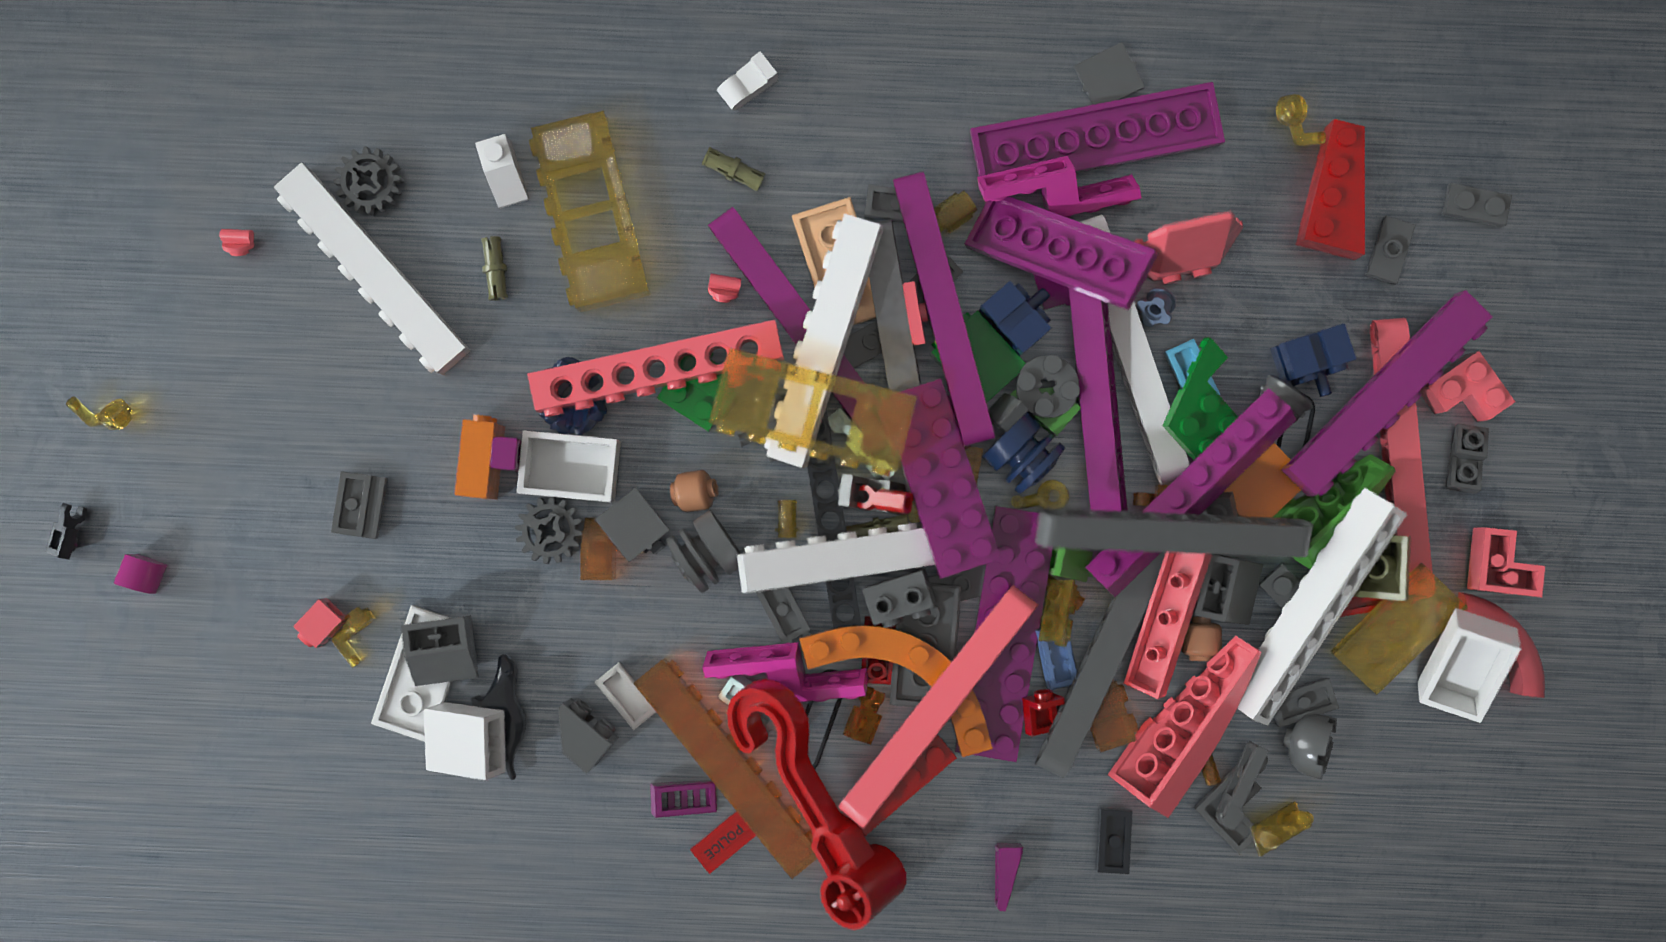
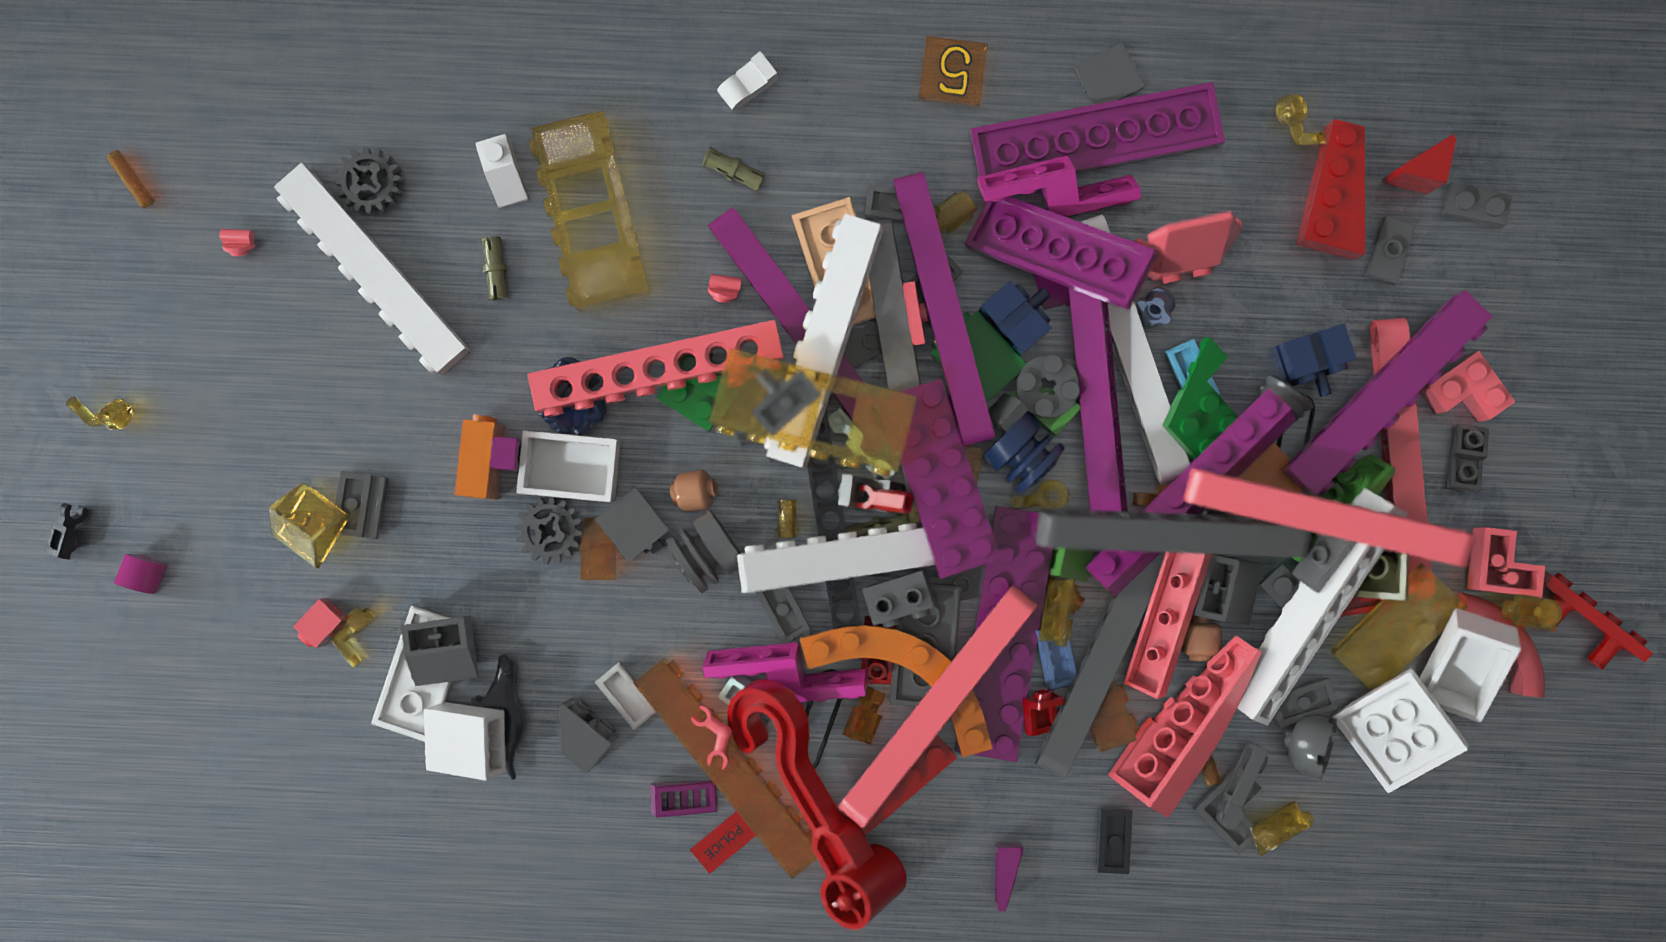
(130, 179): none -> clear orange piece
(306, 523): none -> clear yellow slope
(723, 734): none -> coral arm
(784, 400): none -> dark grey plate
(953, 71): none -> clear orange tile
(1322, 561): none -> dark grey plate
(1329, 517): none -> coral beam
(1400, 730): none -> white plate
(1427, 170): none -> red slope
(1532, 612): none -> clear yellow hips
(1614, 636): none -> red plate

